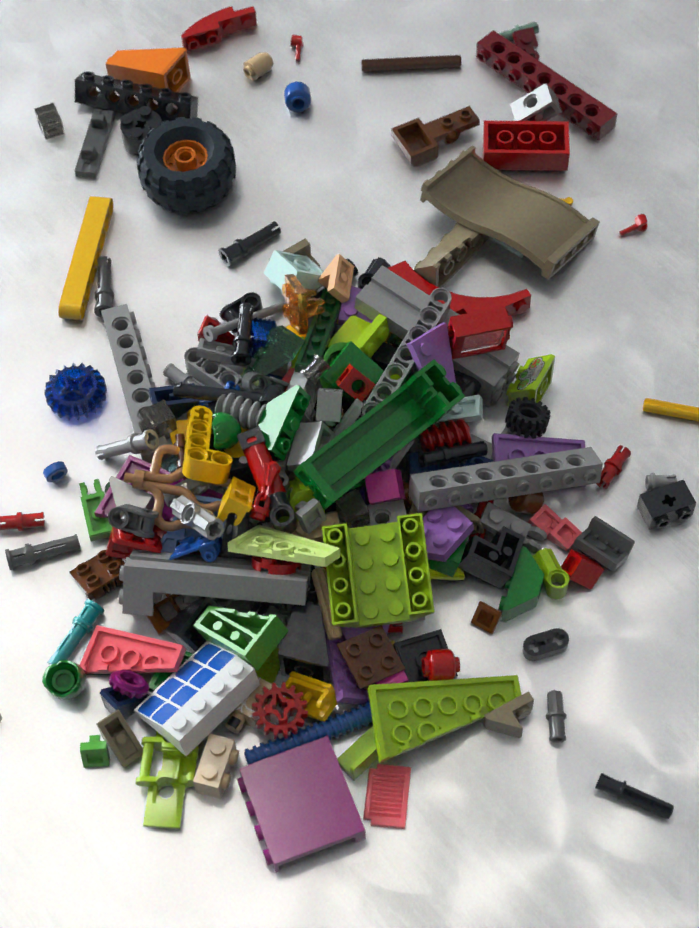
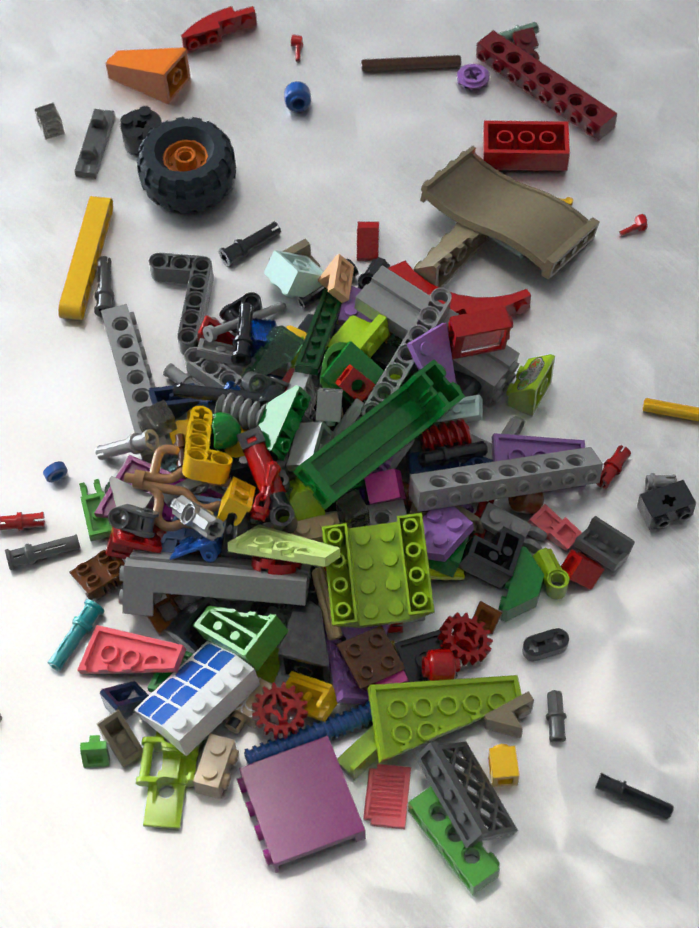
(64, 679): green hair -> none
(75, 402): clear blue gear -> none
(107, 98): black brick -> none
(128, 683): magenta gear -> none
(199, 276): none -> dark grey beam
(258, 65): tan brick -> none
(299, 304): clear orange plate -> none
(310, 515): light grey tile -> none
(315, 369): clear smoke bush -> none
(367, 241): none -> red slope
(420, 140): reddish brown plate -> none
(458, 799): none -> dark grey fence
(465, 638): none -> red gear
(473, 875): none -> bright green brick
(475, 70): none -> medium lavender gear
(503, 765): none -> yellow brick
(527, 417): black tyre -> none
(537, 105): light grey brick -> none

